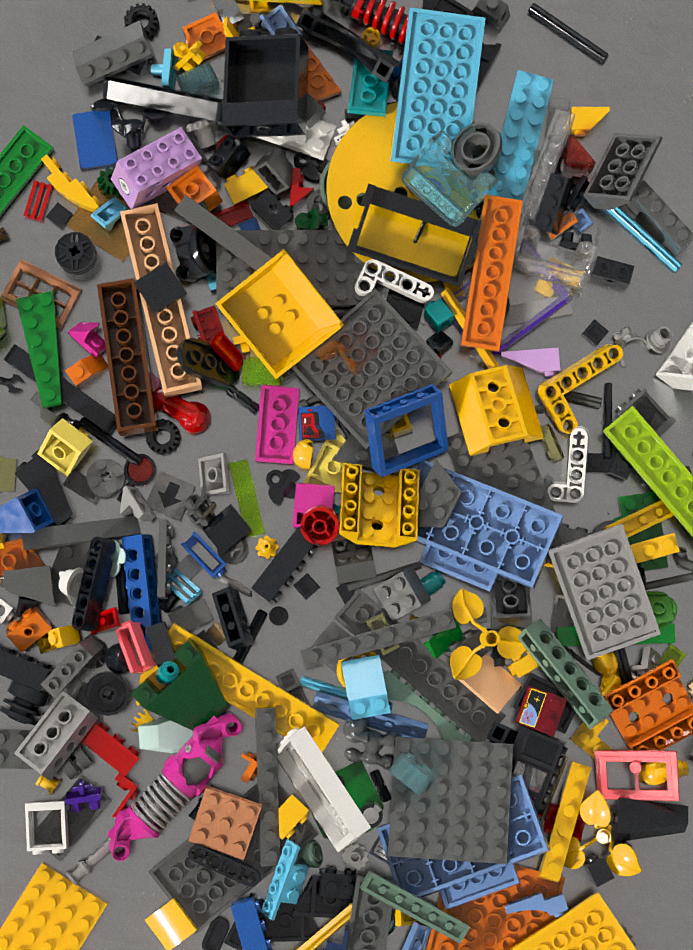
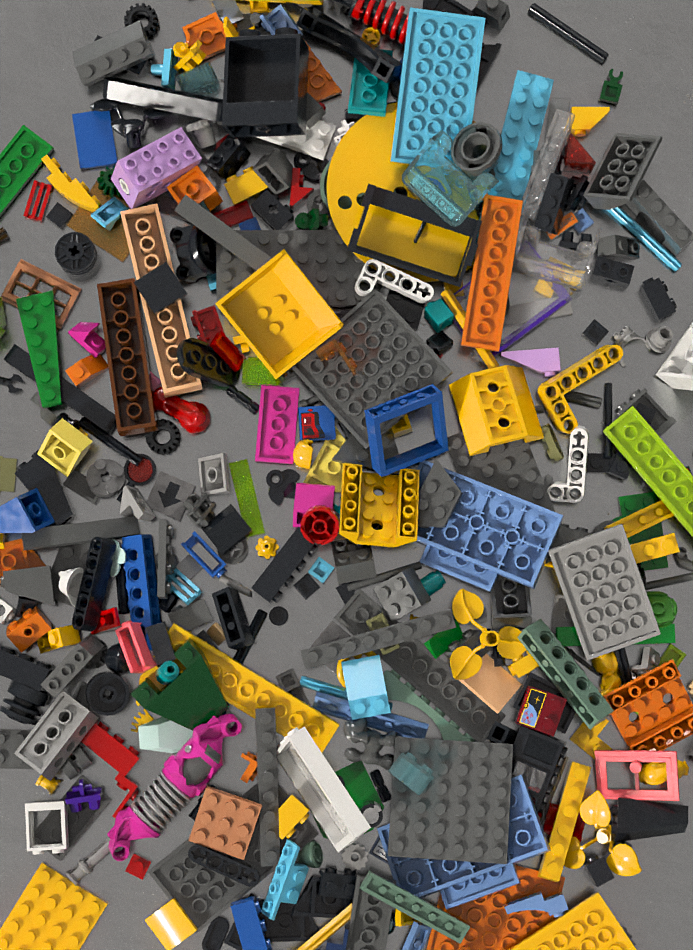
(138, 866): none -> red plate
(321, 570): none -> medium azure plate
(611, 89): none -> dark green plate
(618, 247): none -> dark grey slope
(657, 299): none -> black brick

